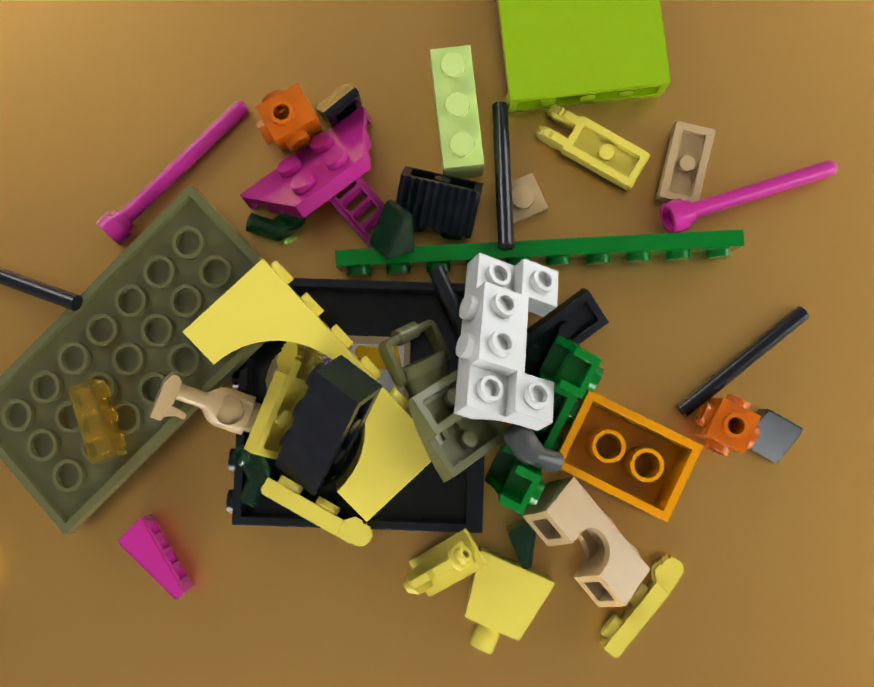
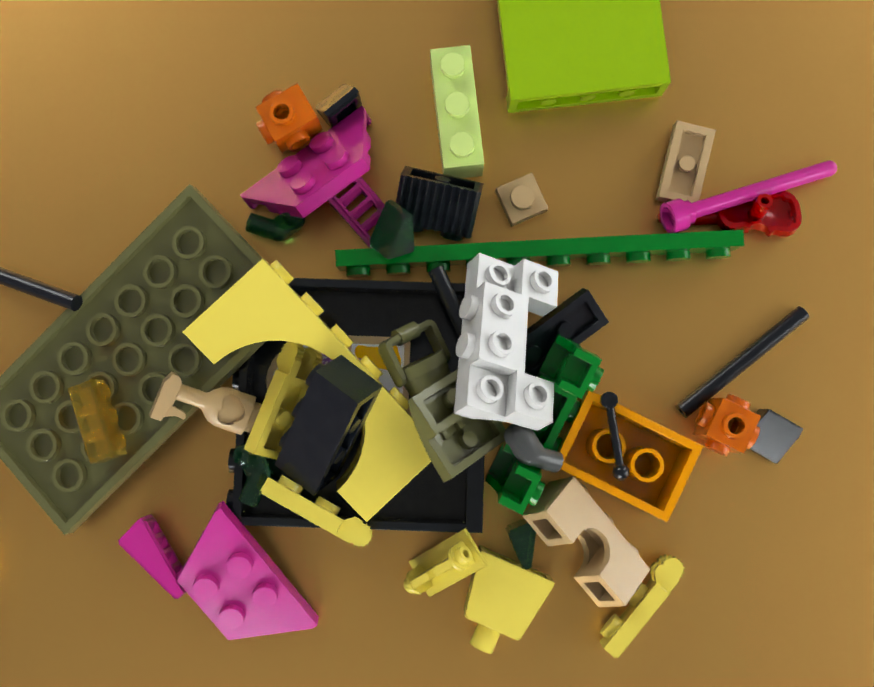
(119, 223): dark pink piece -> none
(241, 583): none -> dark pink wing
(503, 182): black bar -> none
(595, 147): light yellow hinge -> none
(609, 401): none -> black hinge
(771, 214): none -> red piece

